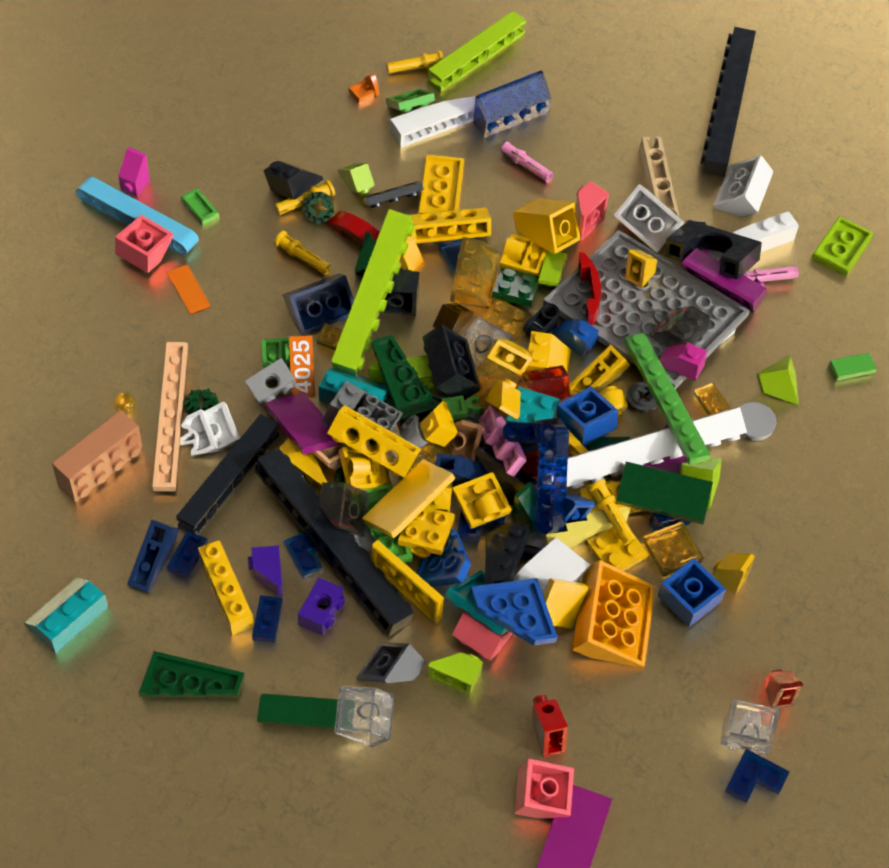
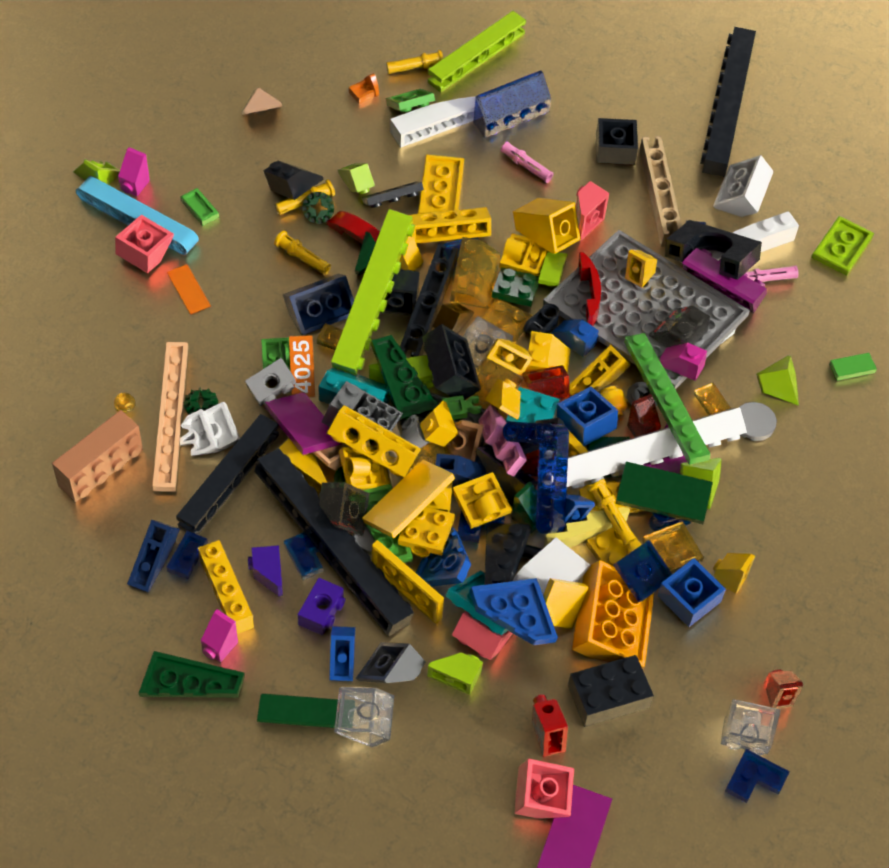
(67, 613): teal slope -> none
(104, 172): none -> lime slope
(219, 636): none -> dark pink slope
(259, 102): none -> slope
(267, 619): clear blue plate -> none
(342, 653): none -> blue slope
(431, 293): none -> black piece
(610, 690): none -> black brick
(616, 141): none -> black brick
(643, 416): none -> clear red slope
(643, 570): none -> clear blue plate
(648, 218): white slope -> none

